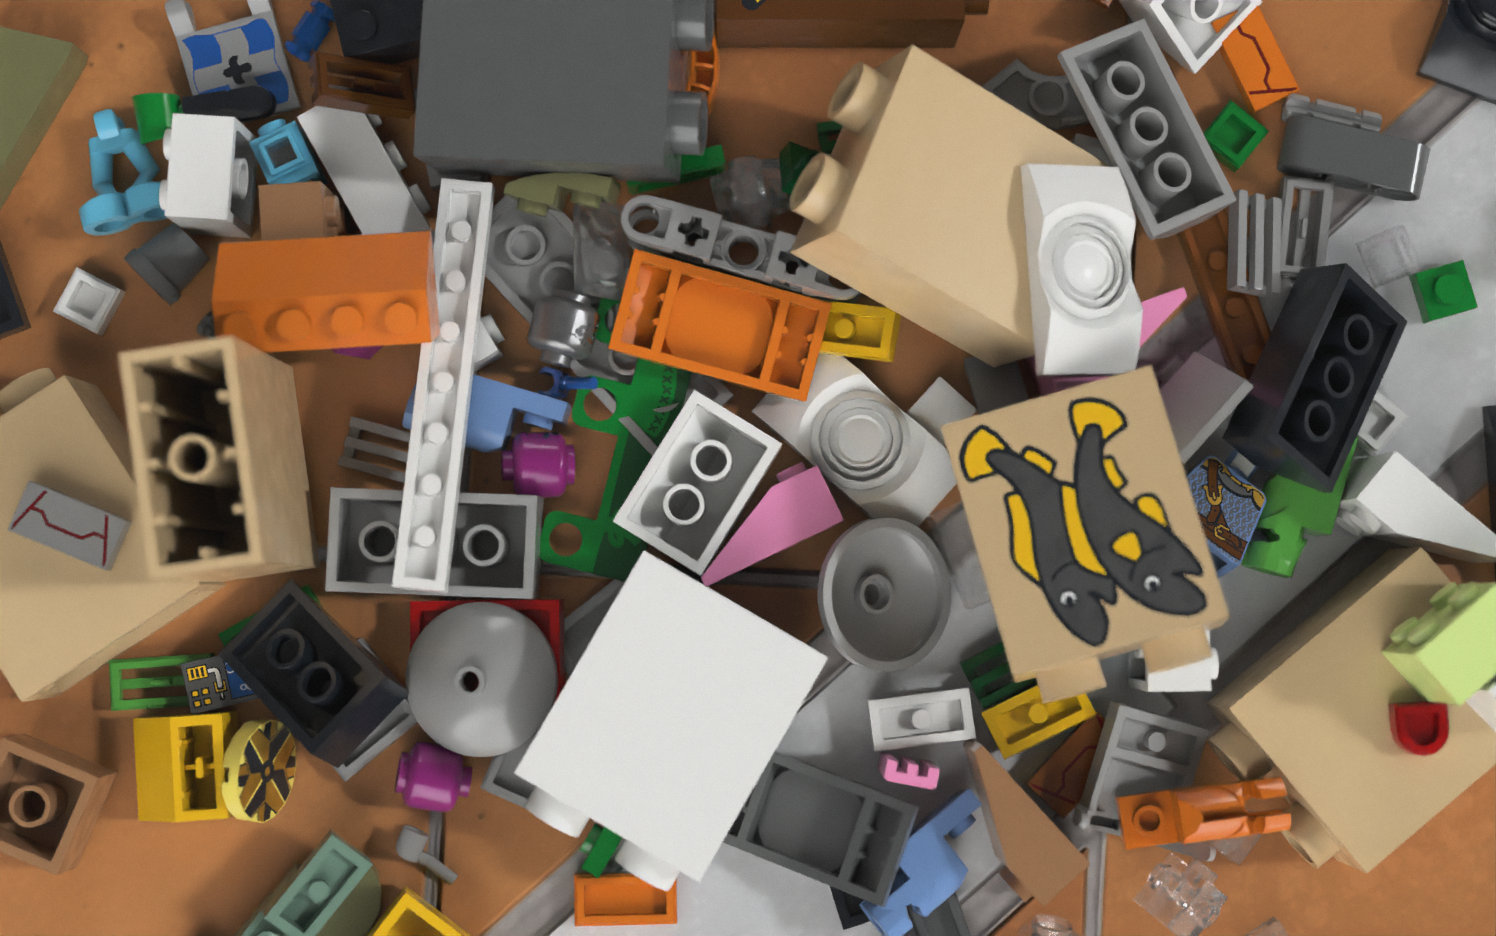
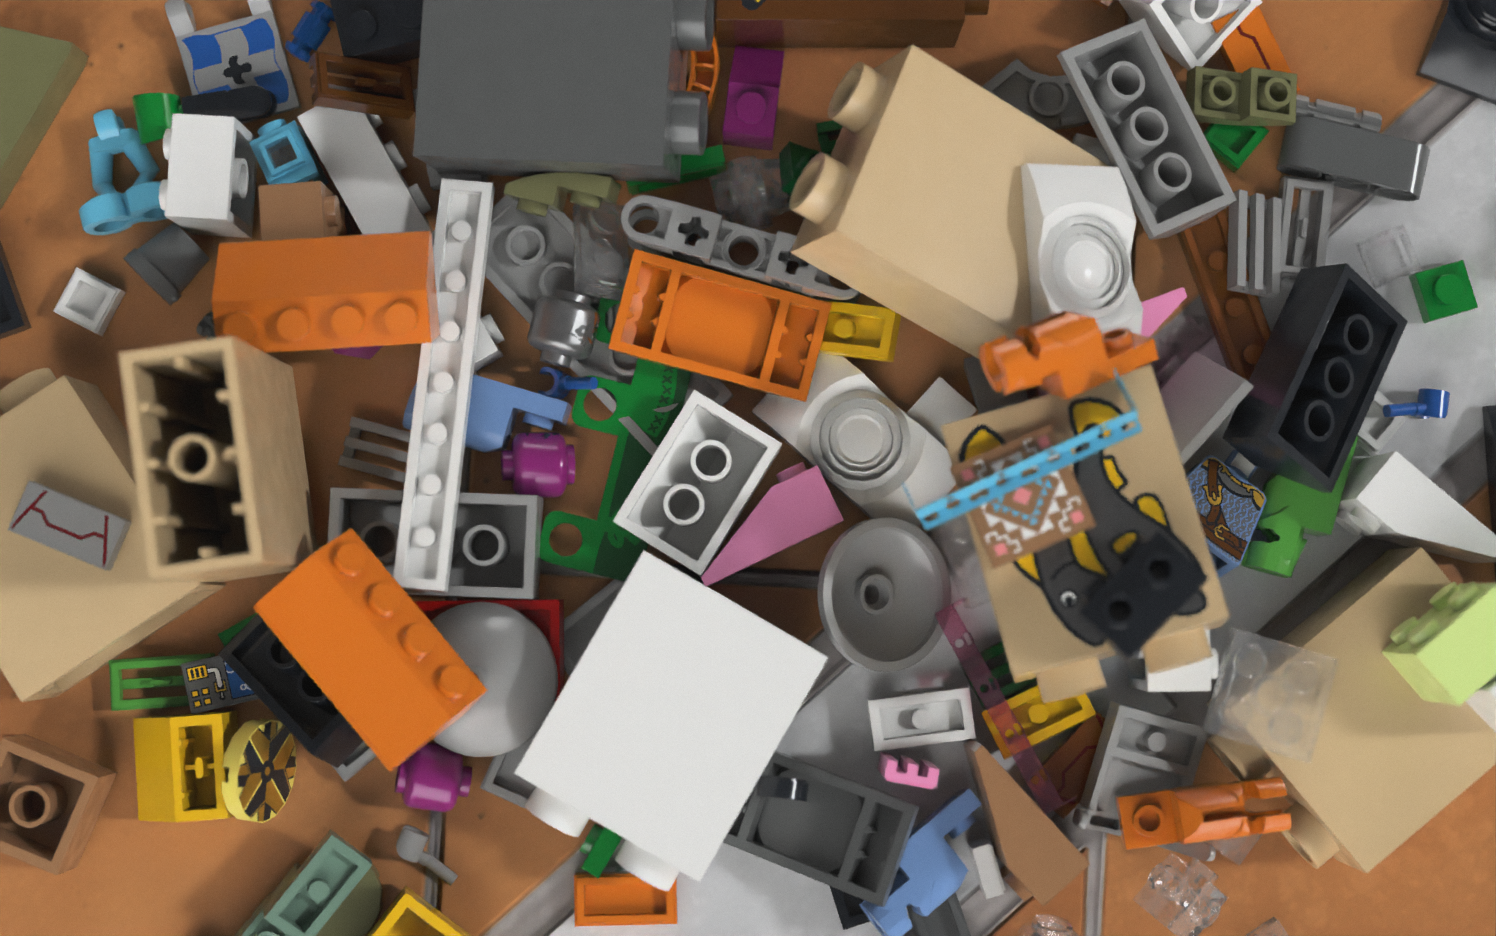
(370, 649): none -> orange slope
(753, 97): none -> magenta slope
(782, 788): none -> black tile
(986, 868): none -> white tile
(998, 708): none -> clear pink piece
(1028, 516): none -> medium nougat tile
(1039, 459): none -> medium azure piece
(1063, 355): none -> orange plate
(1141, 594): none -> black brick
(1243, 98): none -> olive slope
(1270, 695): none -> clear plate
(1419, 726): red tile -> none
(1429, 404): none -> blue hand

